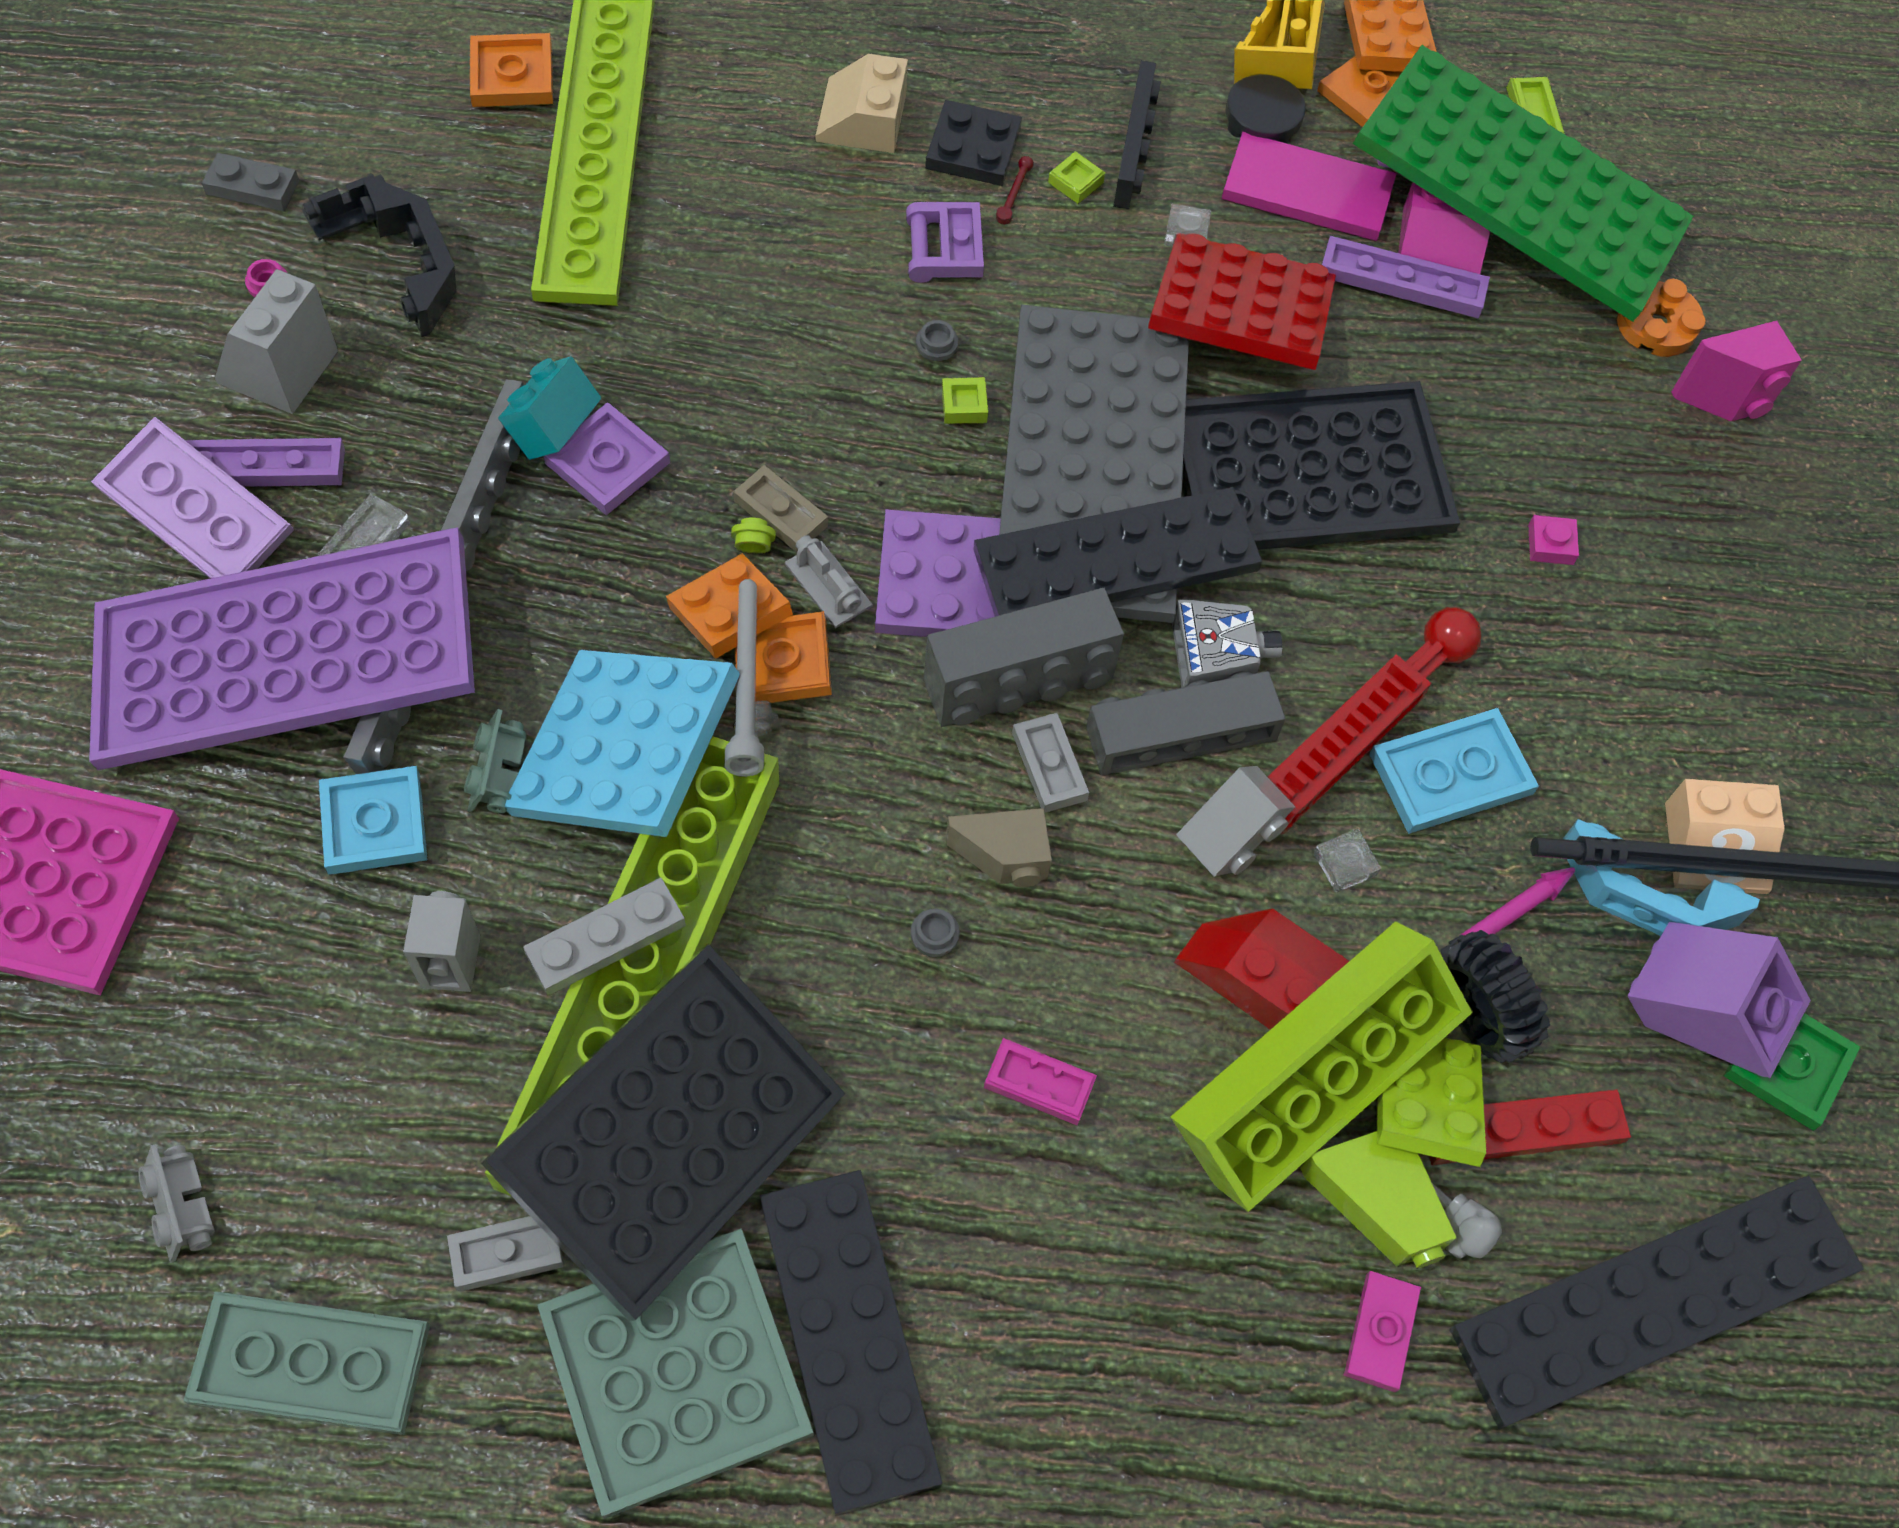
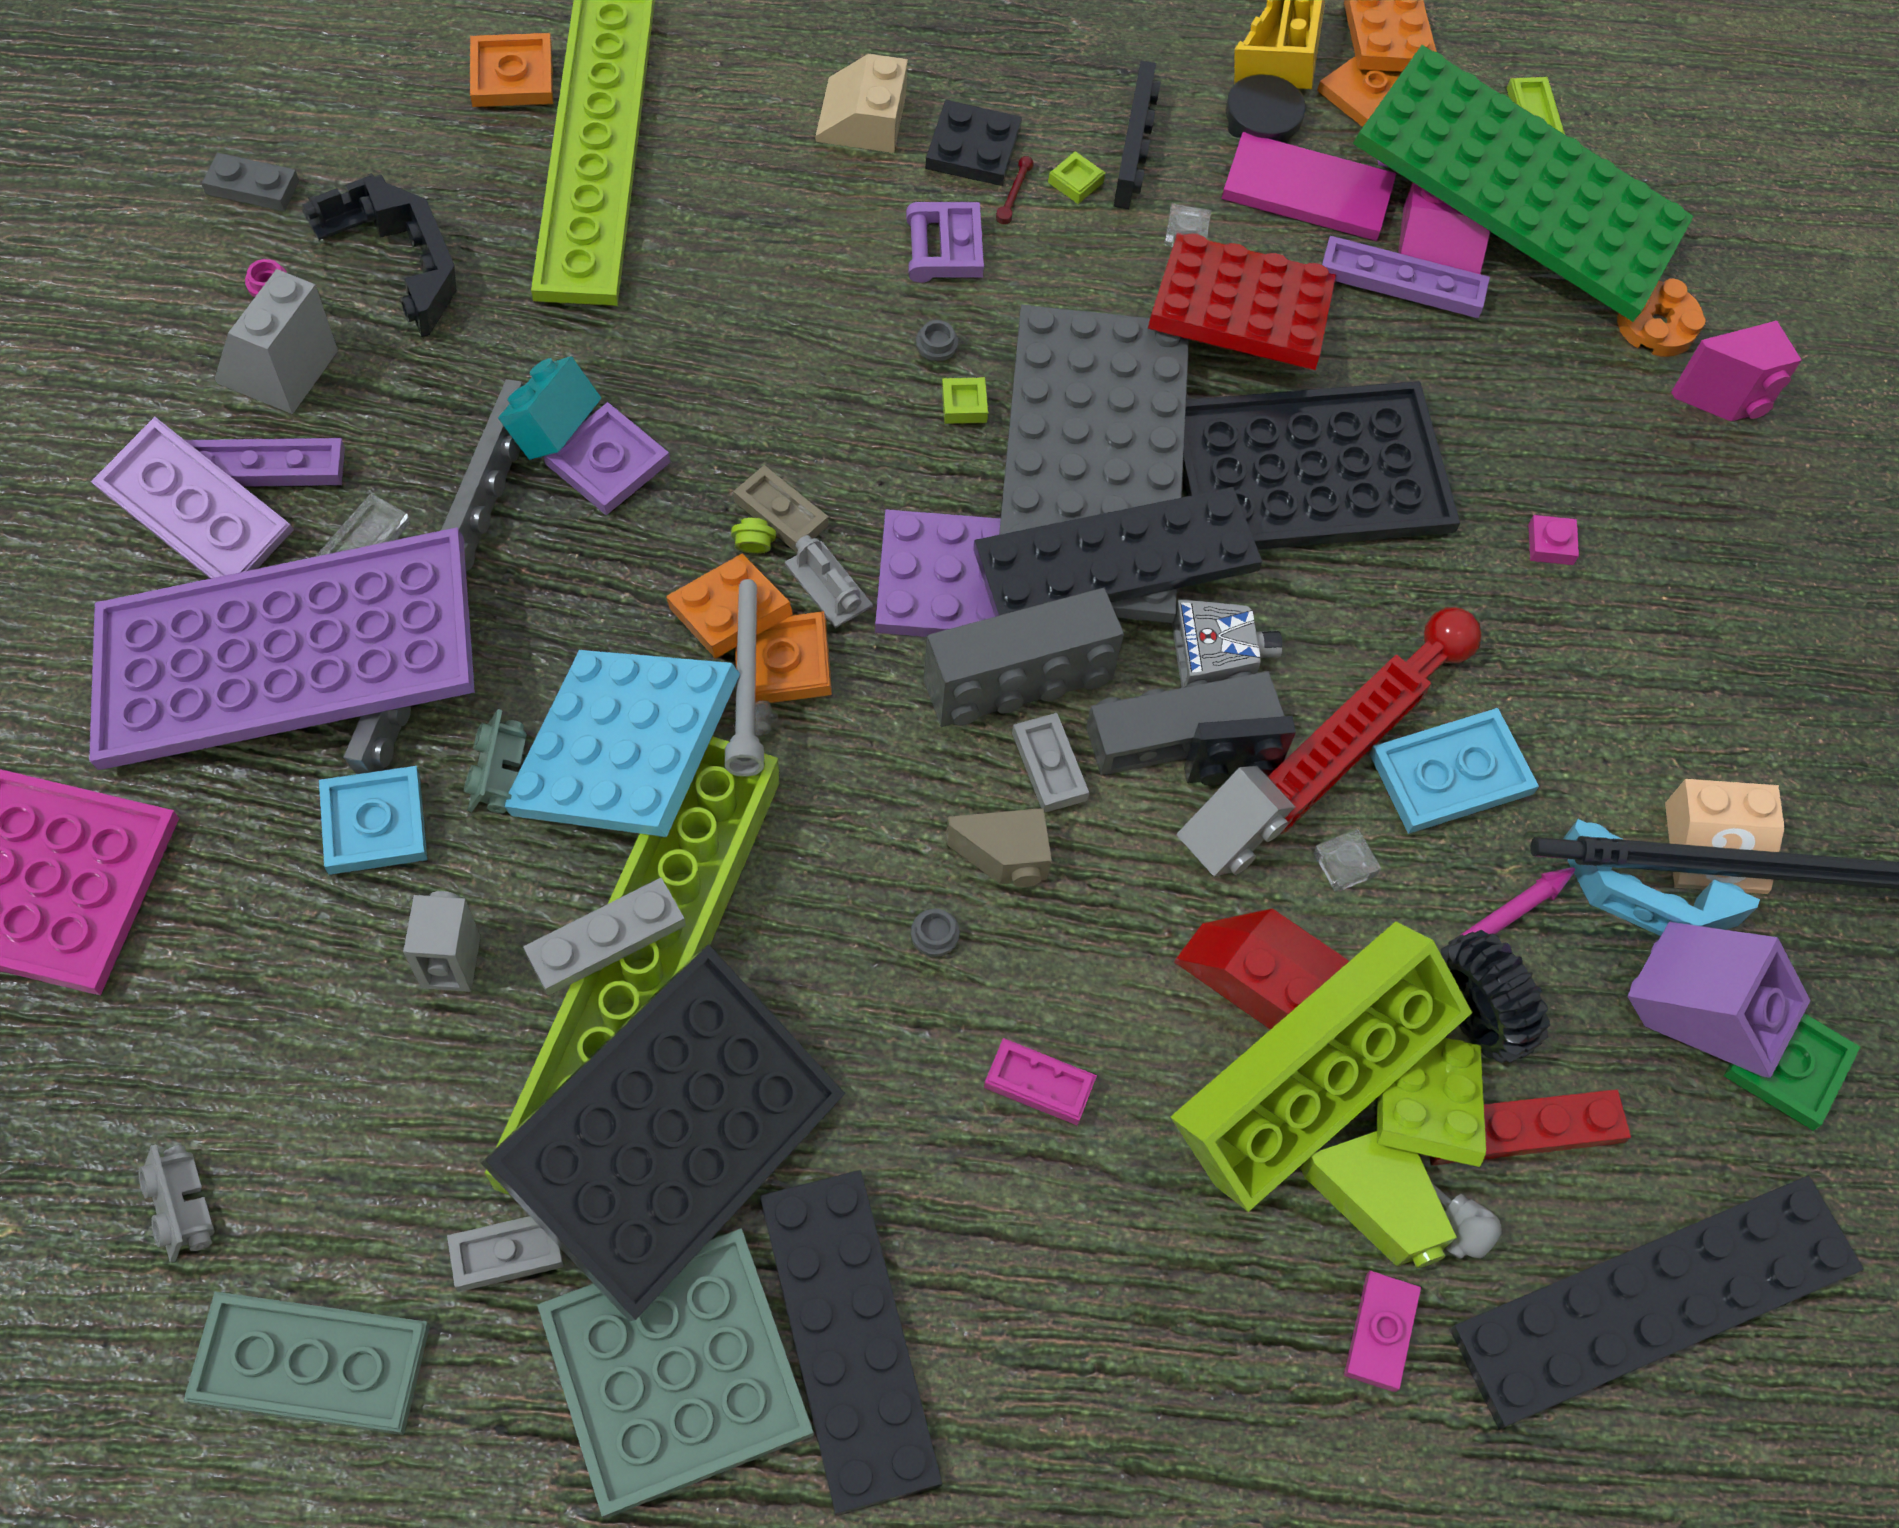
(1228, 745): none -> black plate

